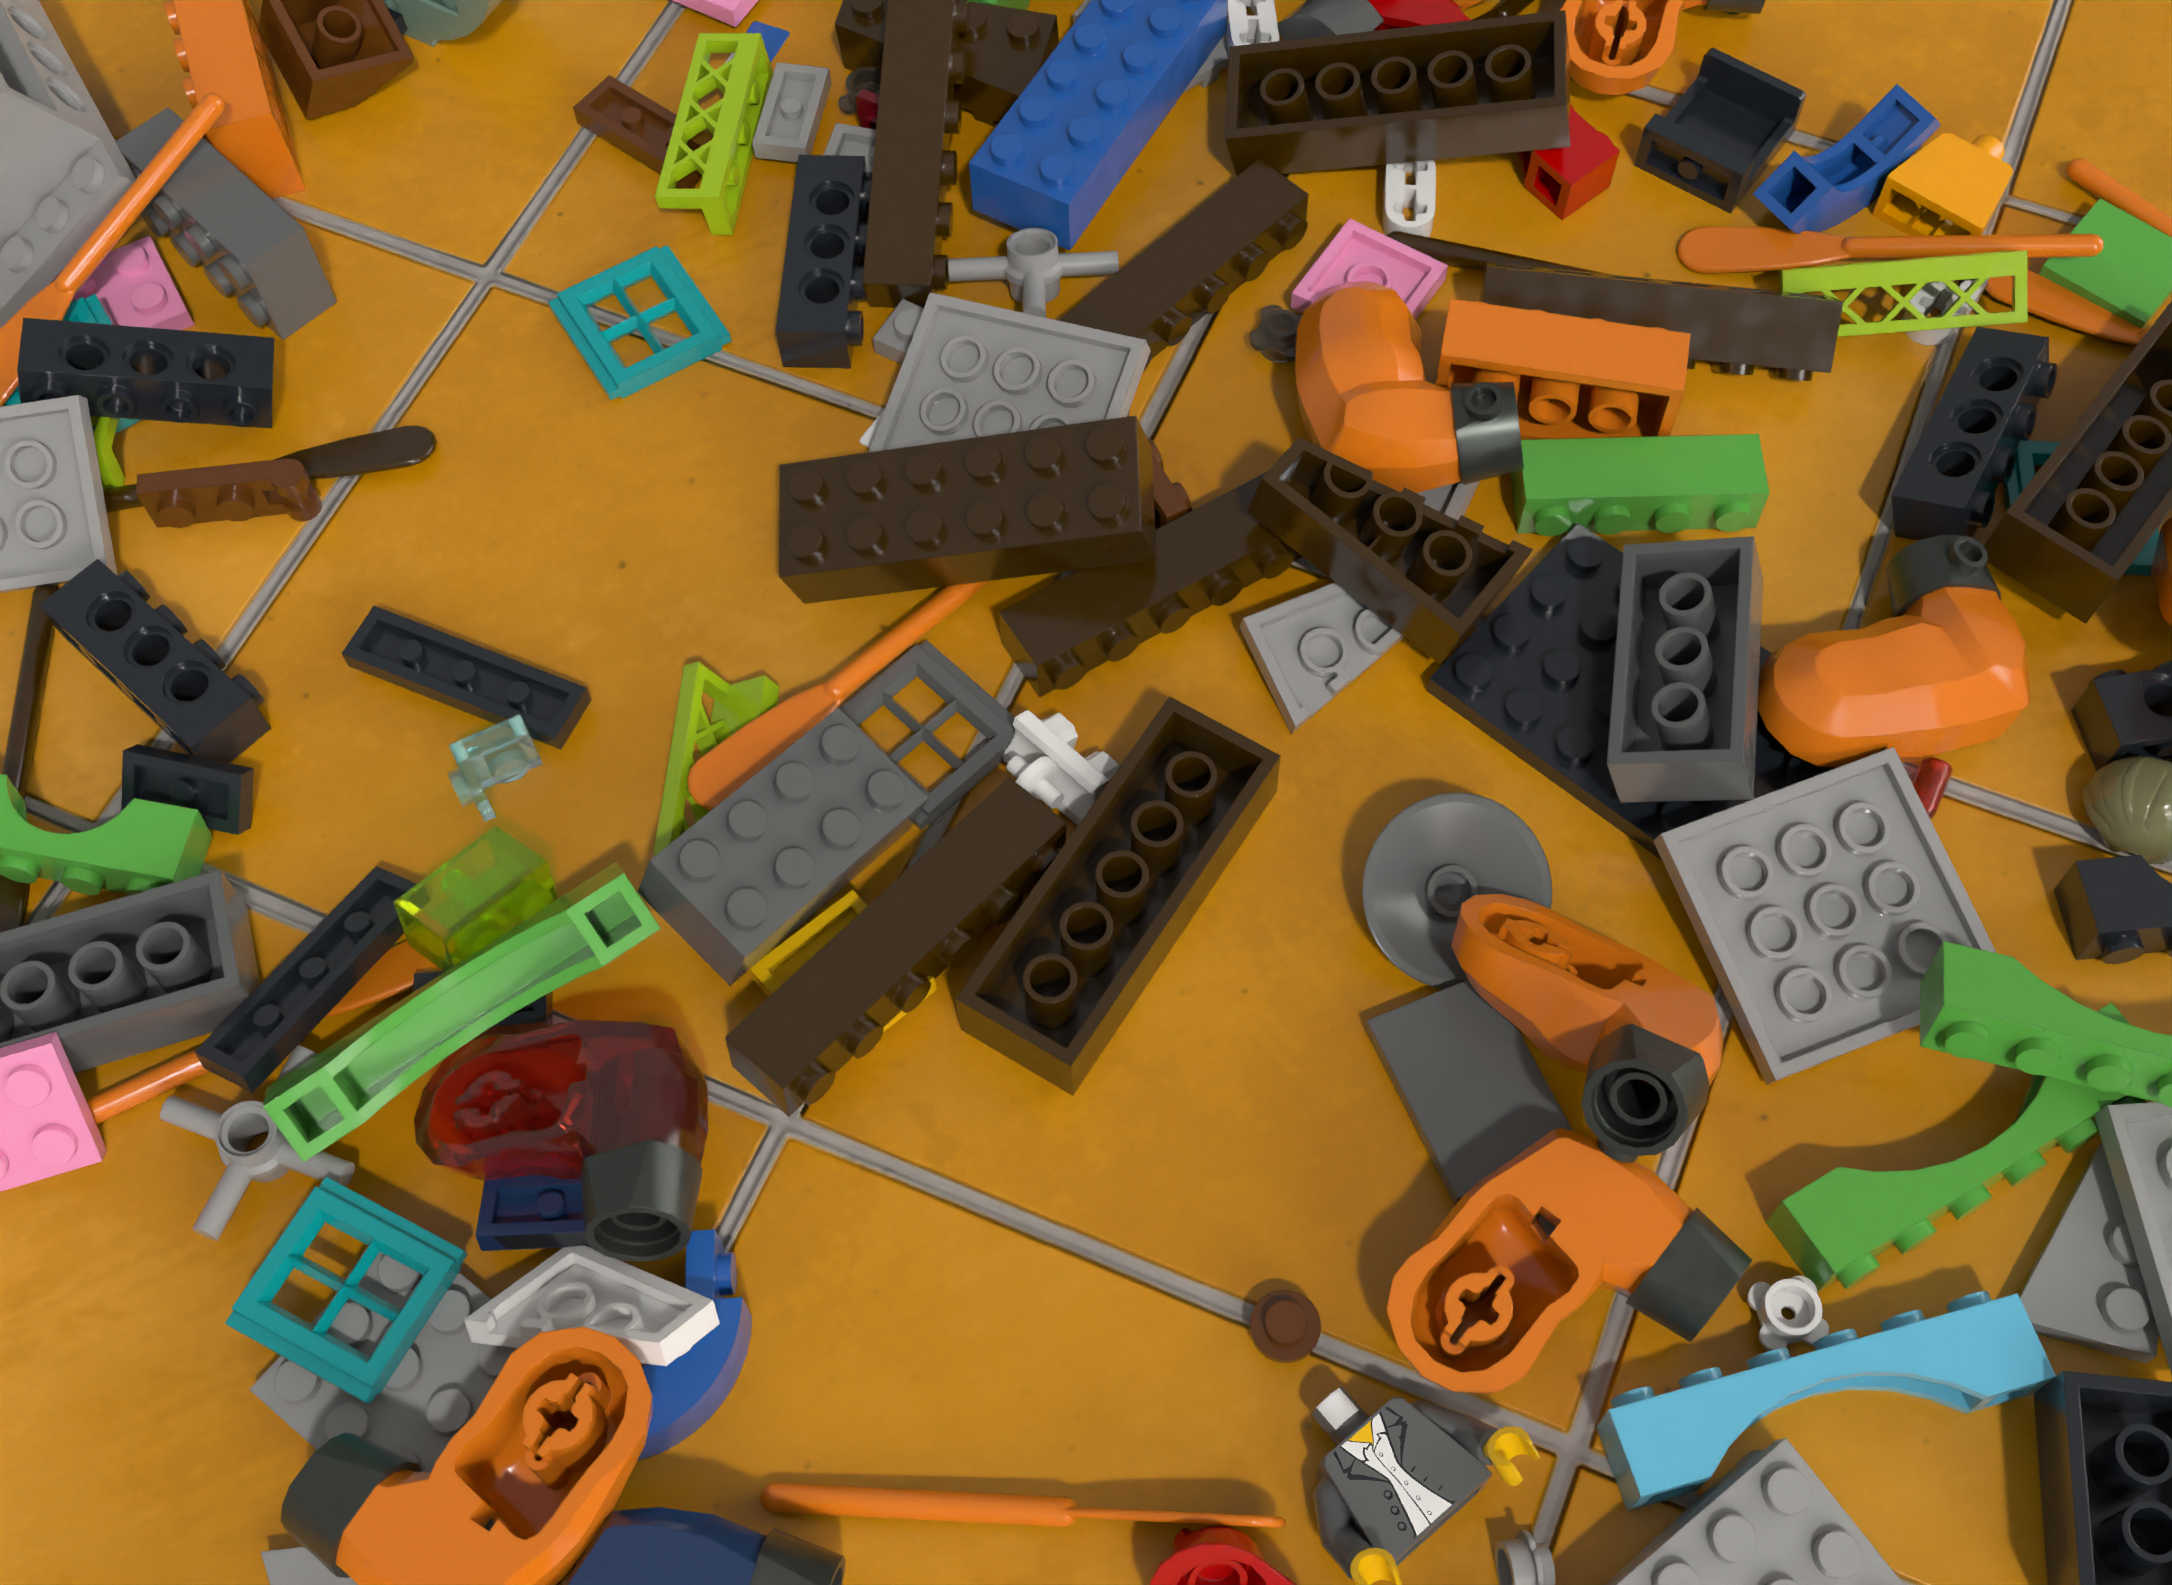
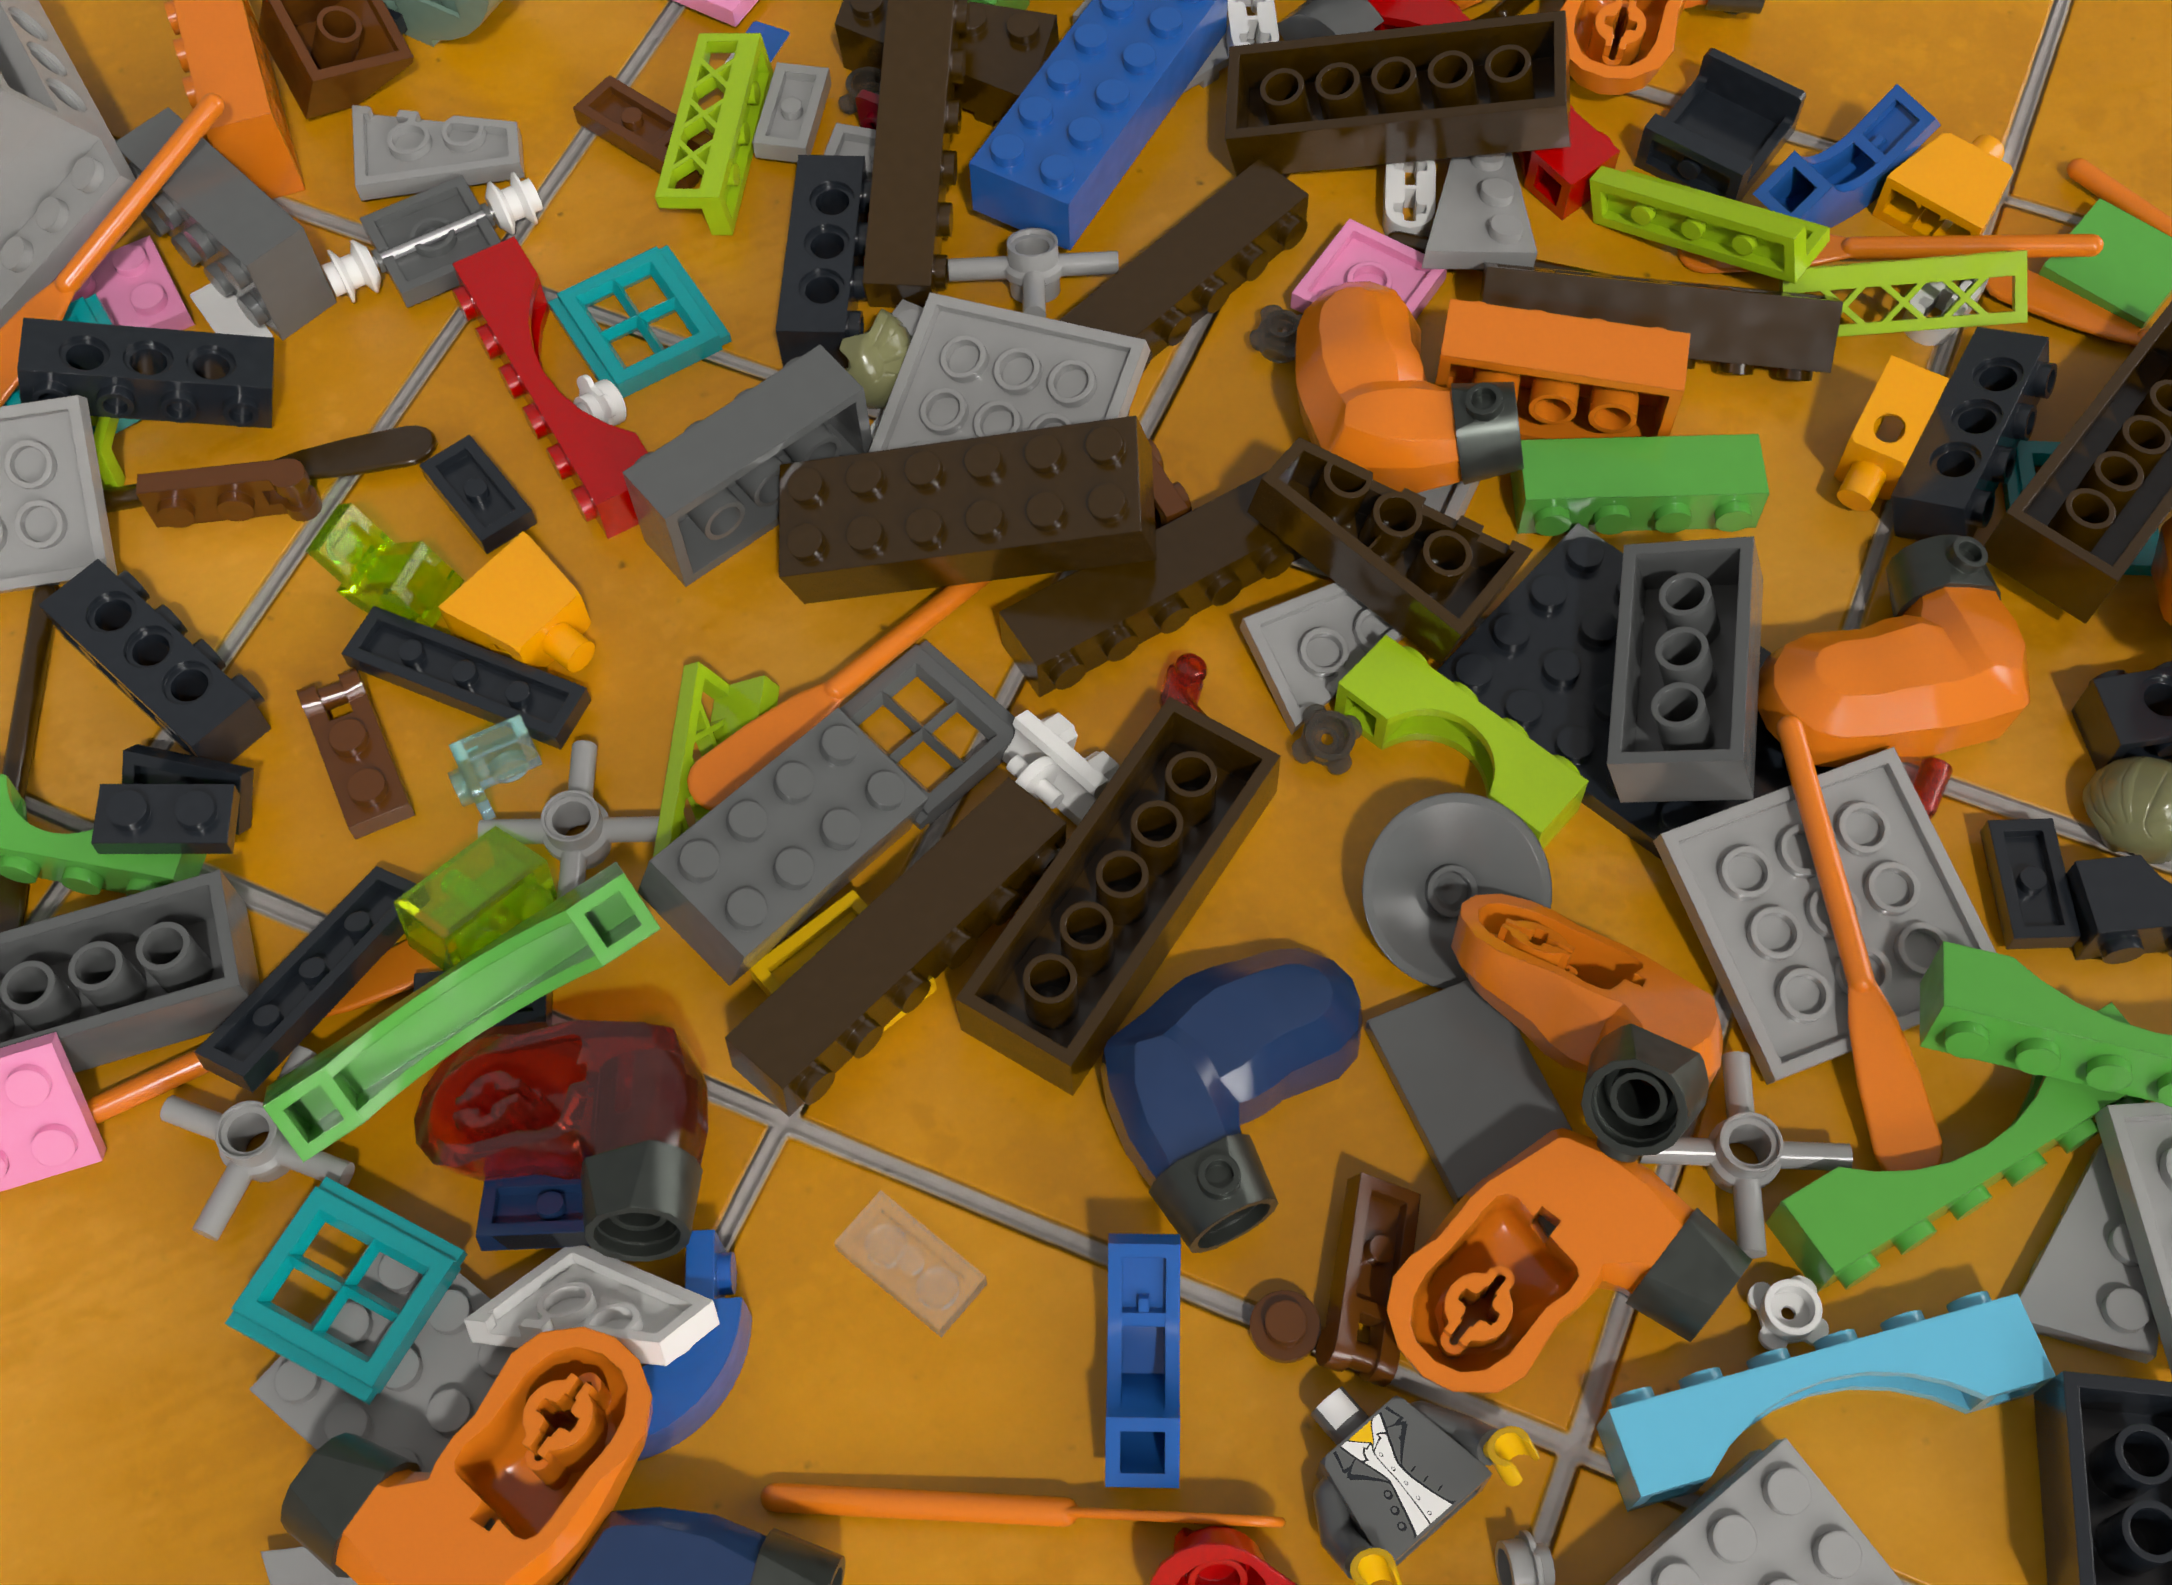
(166, 819): none -> black plate
(225, 314): none -> white sticker
(356, 755): none -> reddish brown plate
(382, 573): none -> clear neon green brick
(416, 154): none -> light grey wing
(427, 234): none -> dark grey plate
(478, 494): none -> black plate
(512, 310): none -> red arch
(522, 609): none -> light orange torso
(571, 810): none -> light grey bar
(600, 400): none -> white plate
(722, 476): none -> dark grey brick
(877, 357): none -> olive hair
(911, 1263): none -> clear plate
(1143, 1361): none -> blue arch
(1185, 681): none -> clear red arm
(1217, 1058): none -> dark blue piece
(1341, 728): none -> clear smoke plate
(1372, 1246): none -> reddish brown plate
(1408, 700): none -> lime arch
(1480, 217): none -> light grey wing
(1706, 223): none -> lime fence
(1763, 1139): none -> light grey bar
(1886, 1073): none -> orange piece
(1887, 433): none -> light orange torso
(2029, 884): none -> black plate

